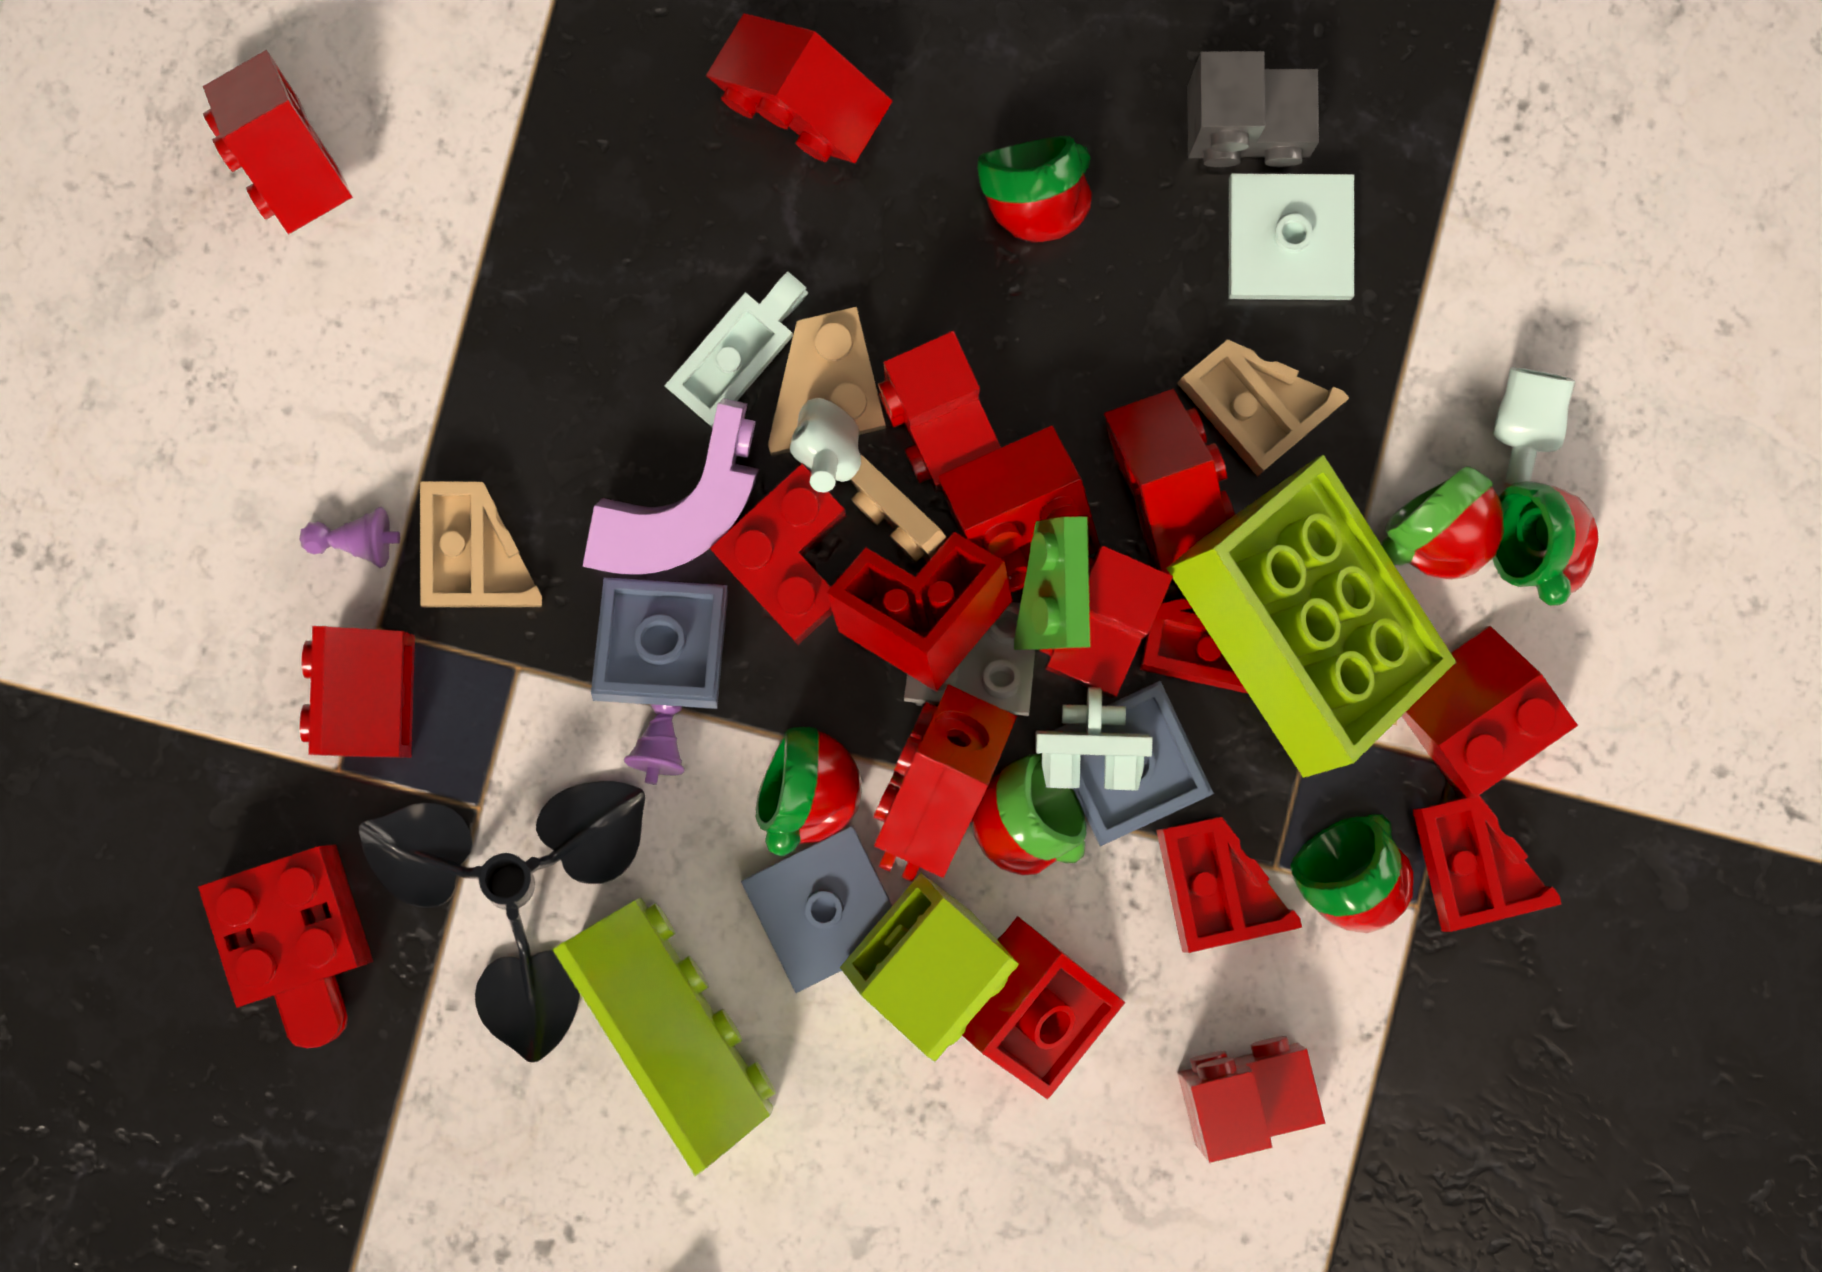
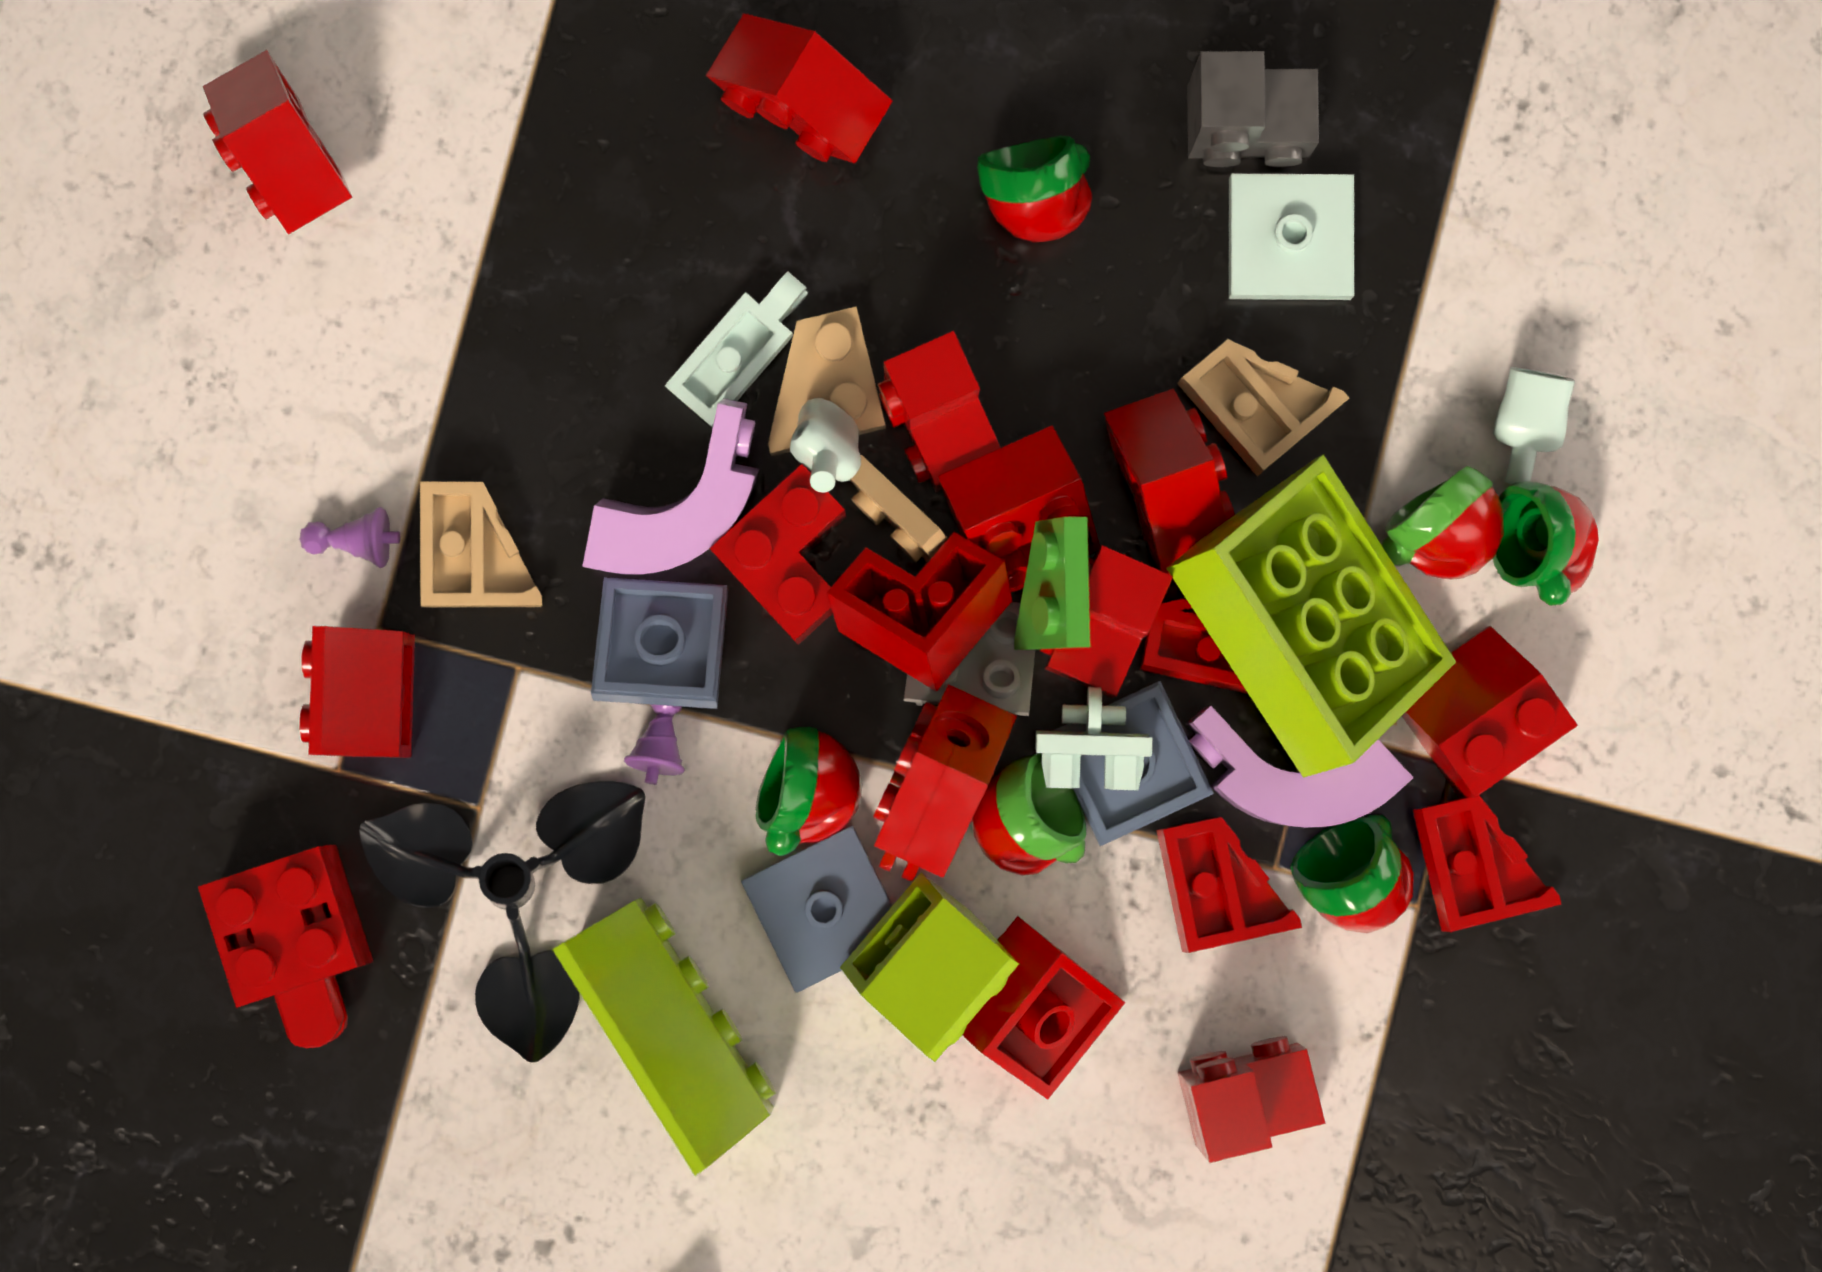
(1287, 796): none -> lavender arch

